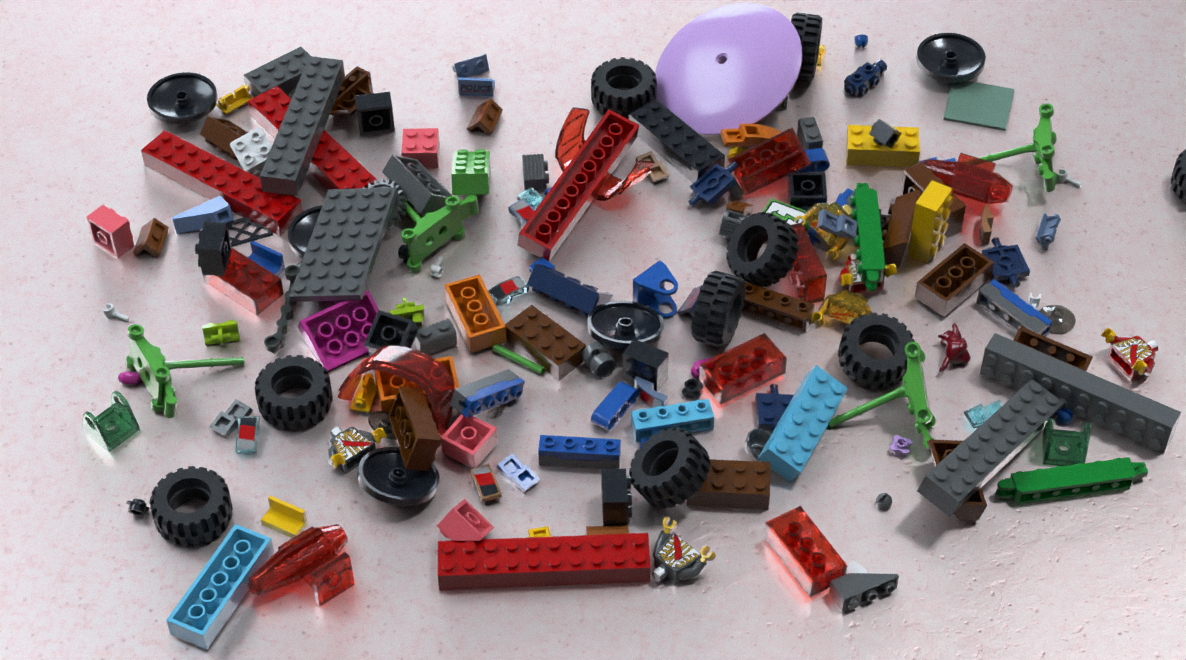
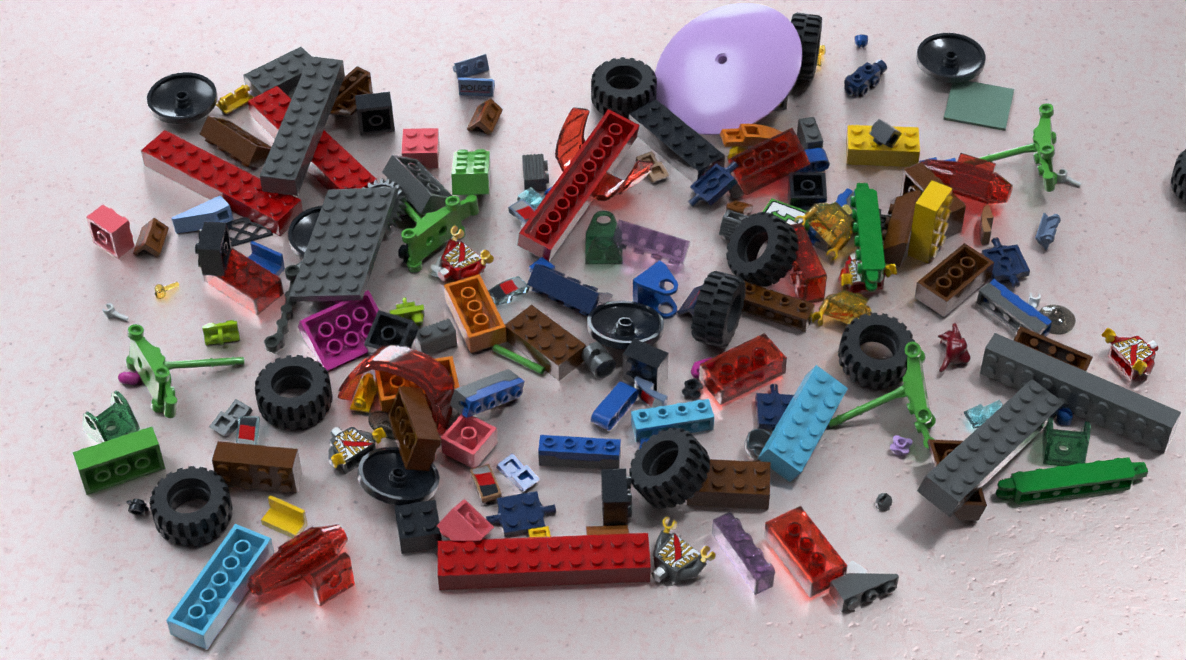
(119, 460): none -> bright green brick
(160, 289): none -> clear yellow hand
(252, 151): white bracket -> none
(258, 466): none -> reddish brown brick
(418, 526): none -> black brick
(460, 260): none -> torso
(520, 513): none -> dark blue plate
(599, 236): none -> clear green hose
(652, 242): none -> clear purple brick
(743, 553): none -> clear purple brick
(839, 226): sand blue slope -> none

